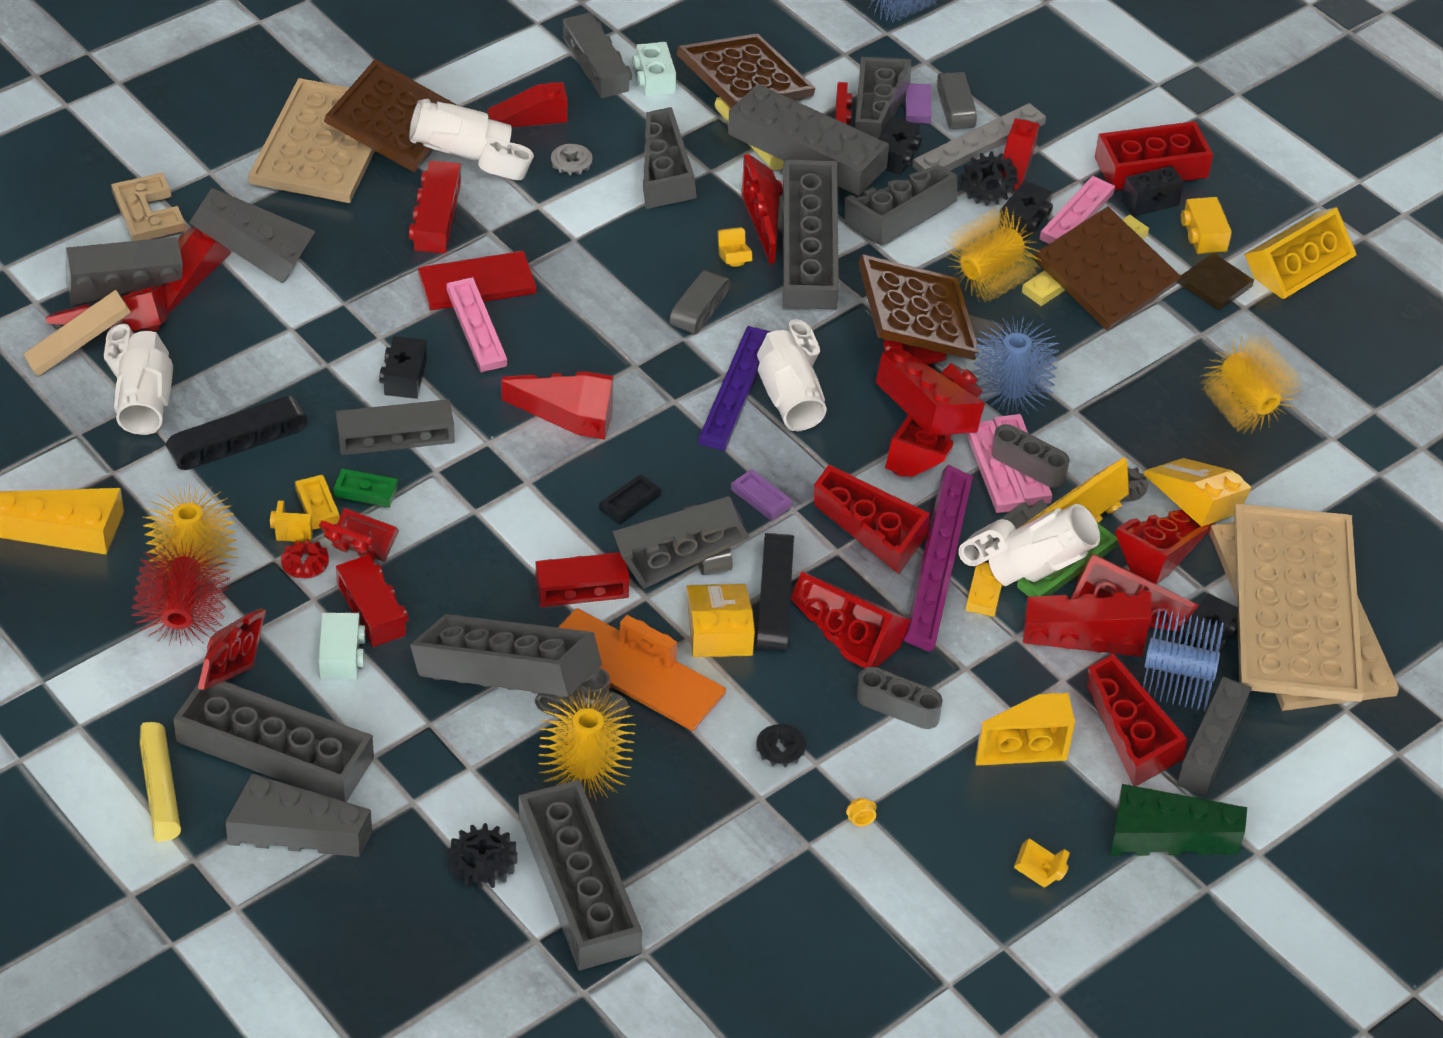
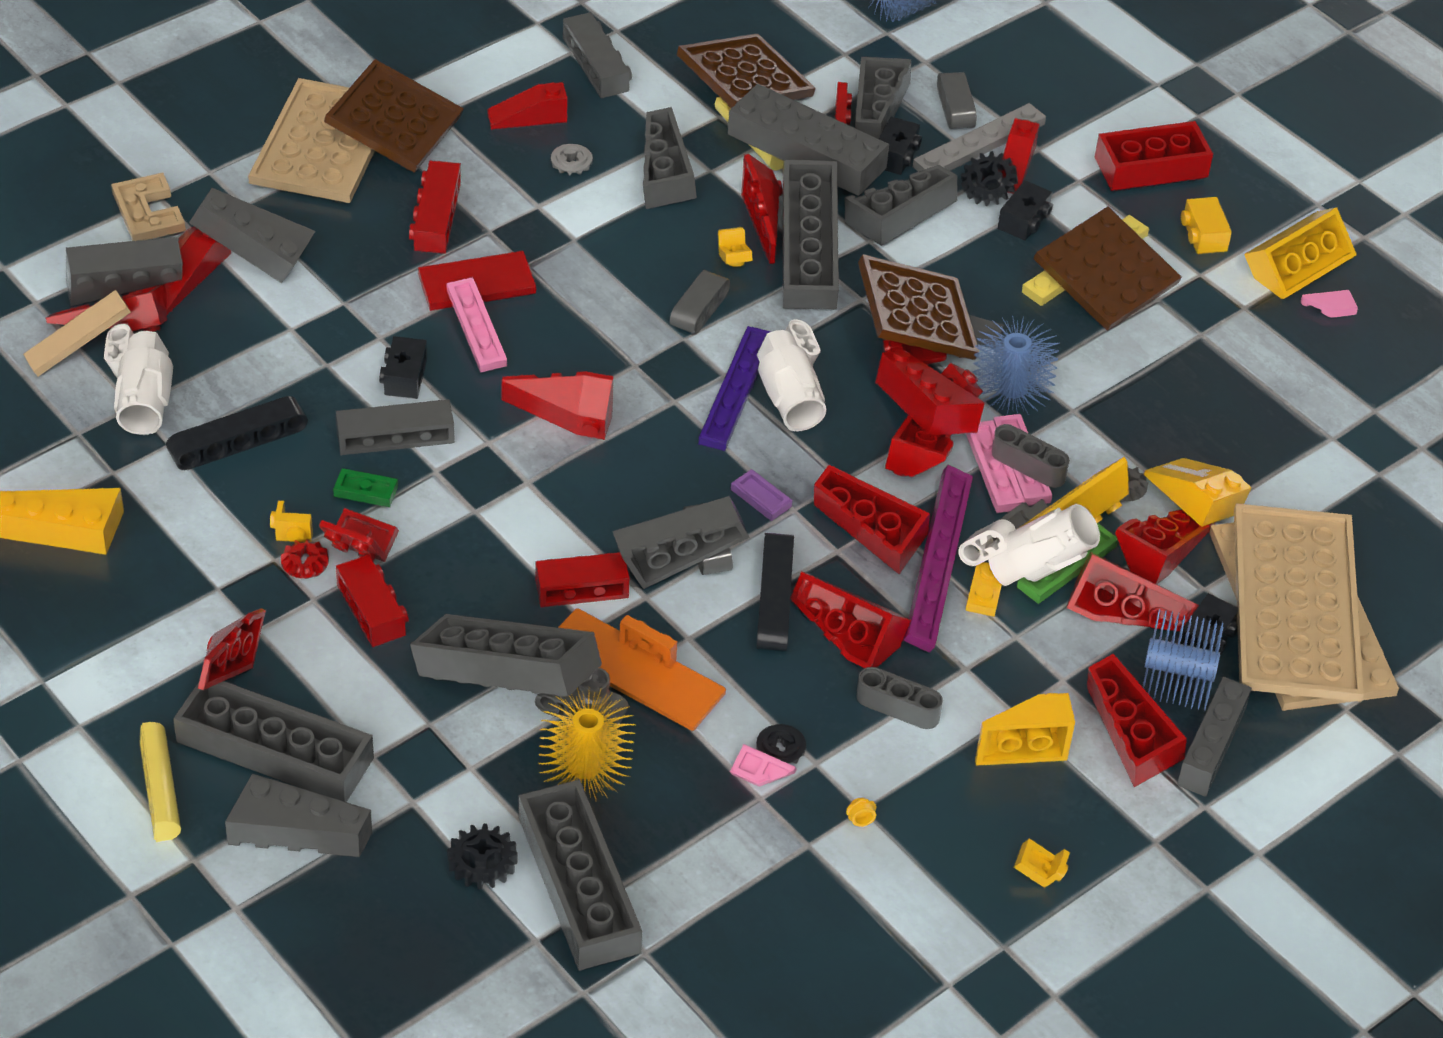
(180, 592): red piece -> none
(191, 526): yellow piece -> none
(317, 500): yellow plate -> none
(340, 646): light aqua brick -> none
(469, 136): white piece -> none
(630, 499): black tile -> none
(654, 68): light aqua brick -> none
(720, 620): yellow slope -> none
(759, 767): none -> bright pink tile
(918, 103): medium lavender tile -> none
(992, 254): yellow piece -> none
(1078, 209): bright pink plate -> none
(1089, 623): red wedge -> none
(1152, 191): black brick -> none
(1175, 824): dark green wedge -> none
(1216, 281): dark brown tile -> none
(1251, 383): yellow piece -> none
(1332, 303): none -> bright pink tile

